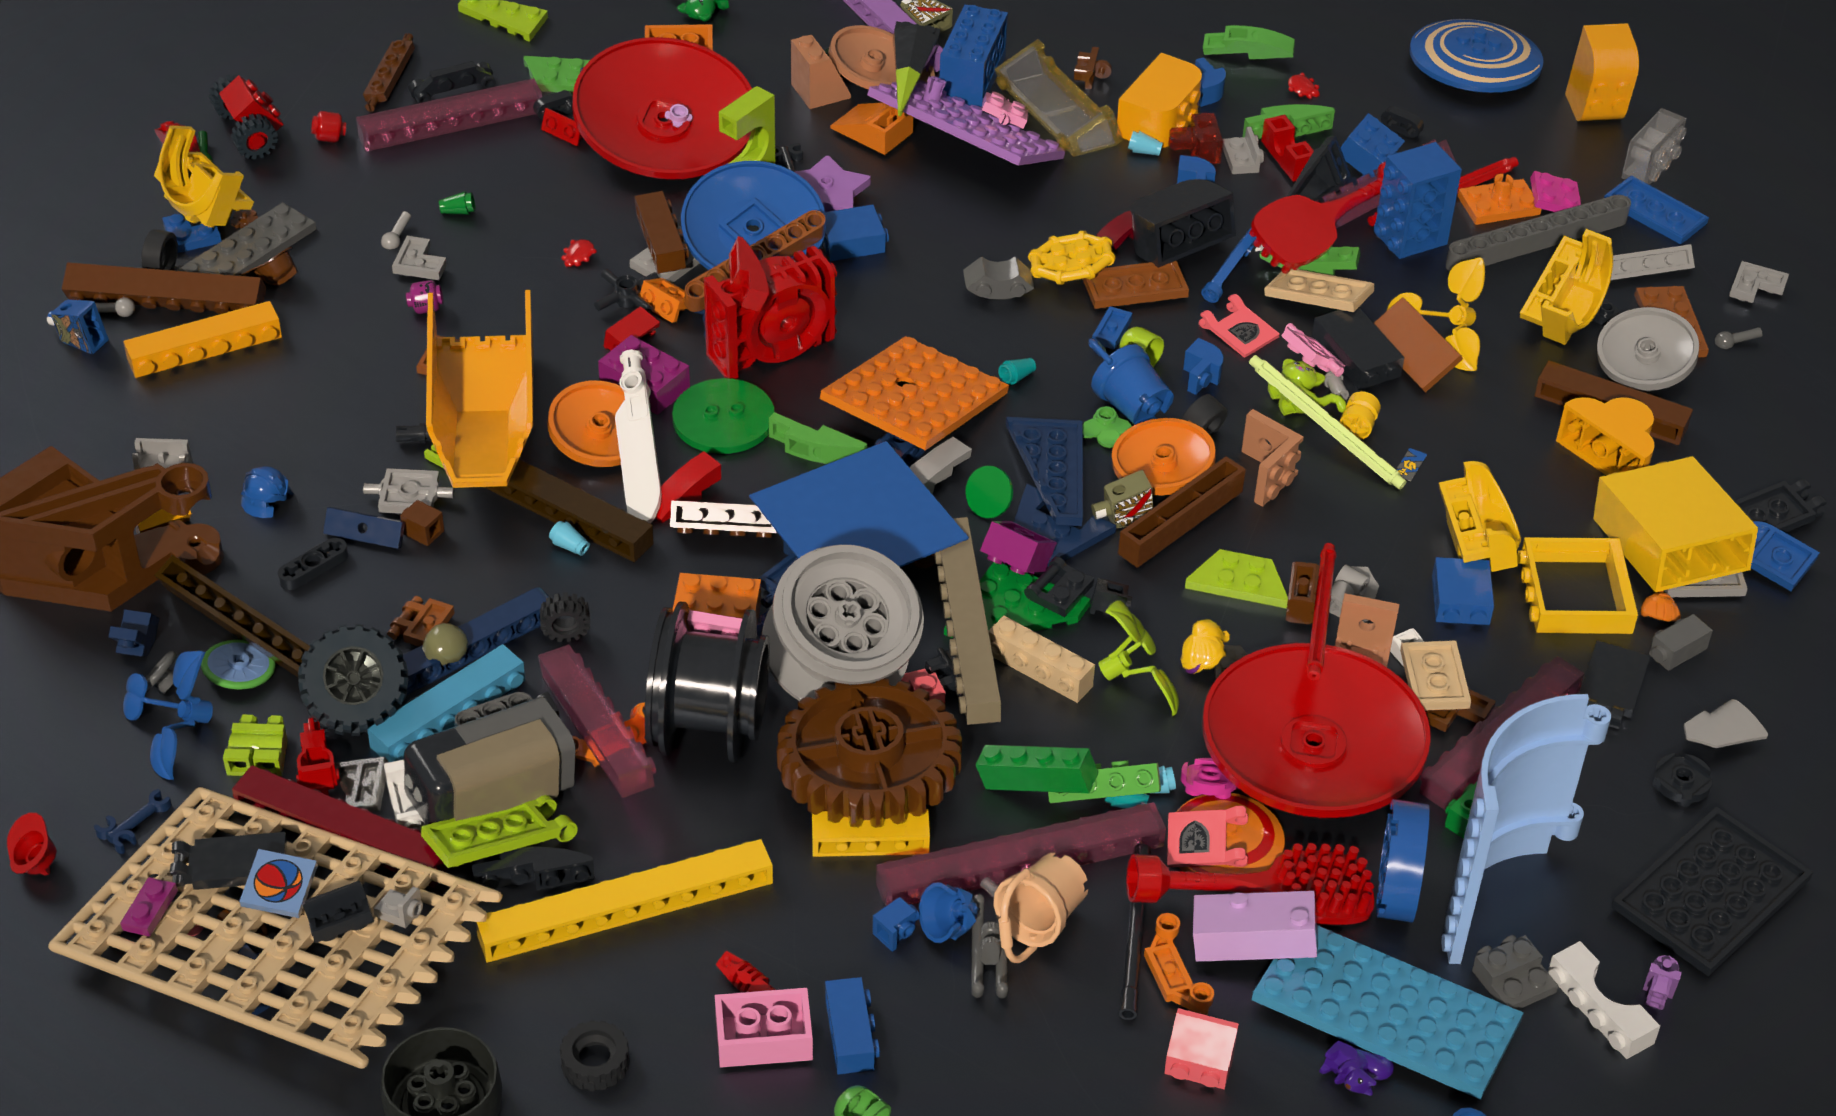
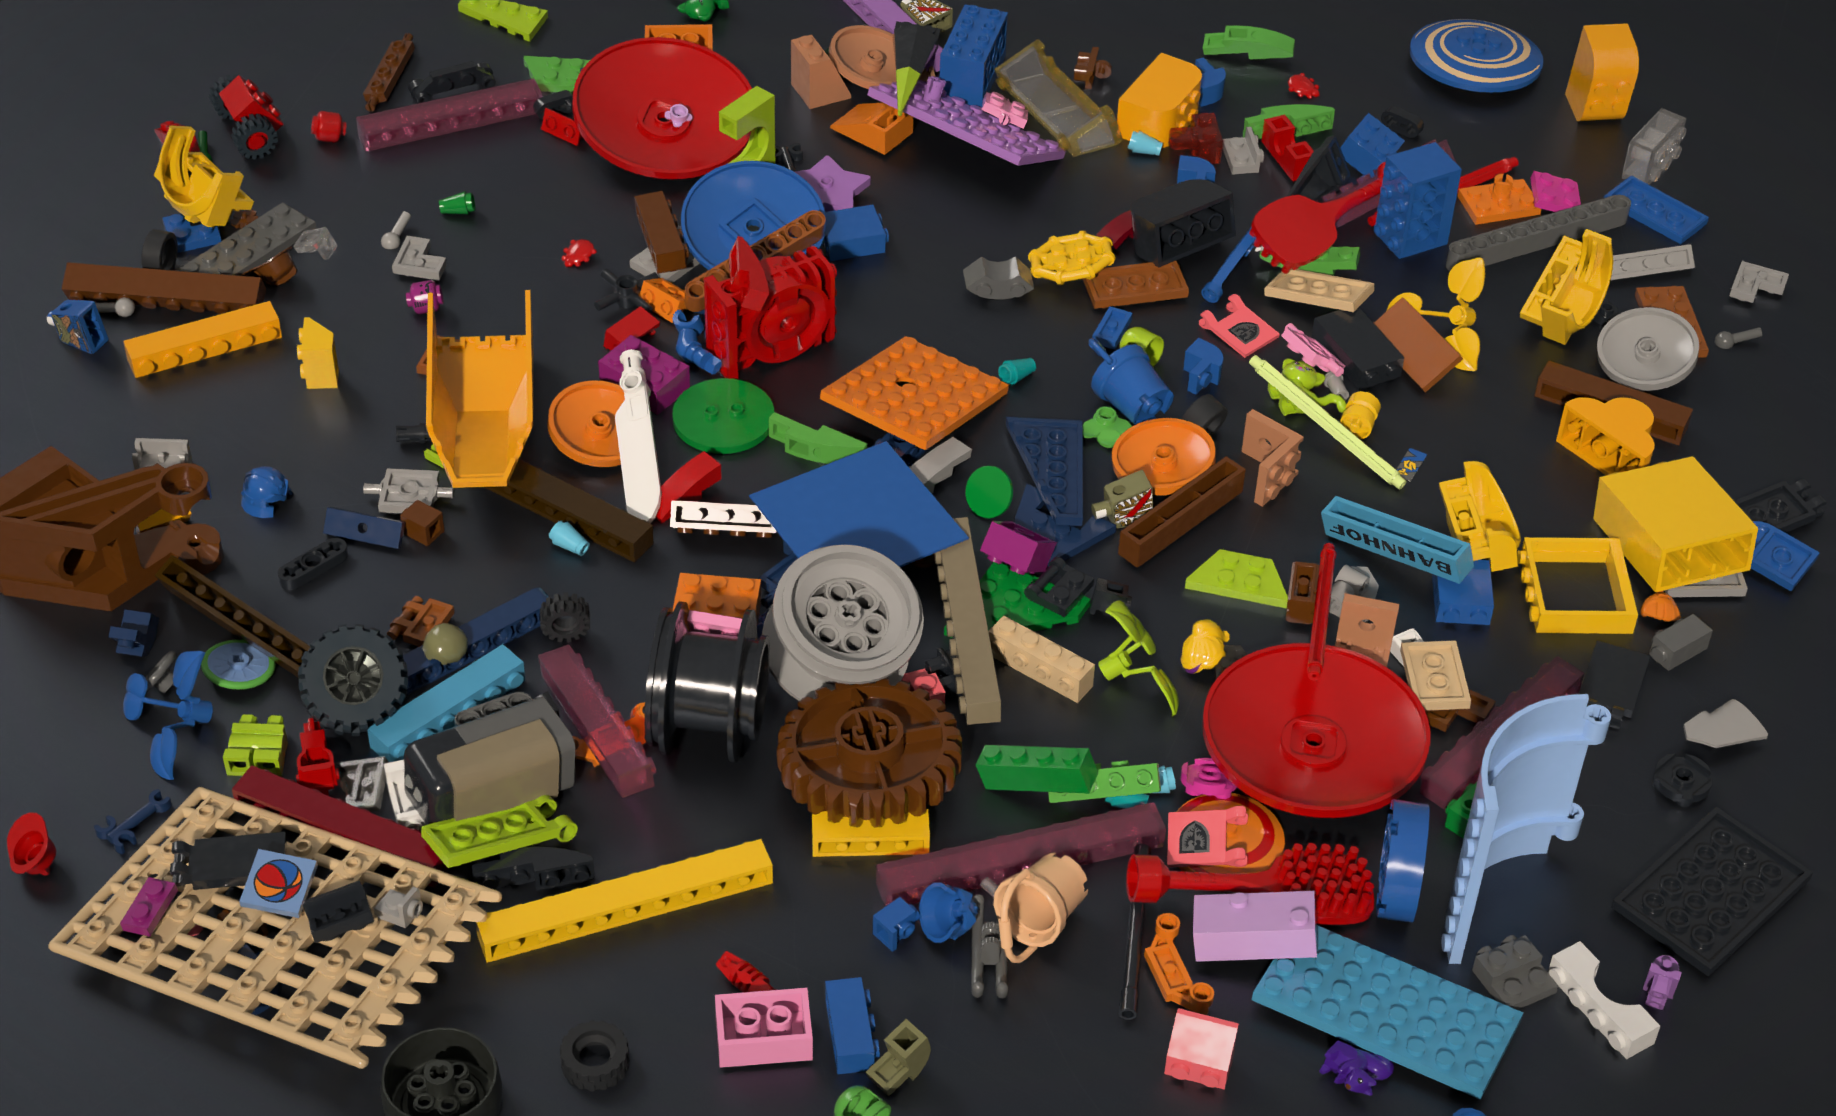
(316, 240): none -> clear bracket
(318, 356): none -> yellow slope
(688, 346): none -> blue piece
(905, 1058): none -> olive brick
(1398, 539): none -> dark azure brick

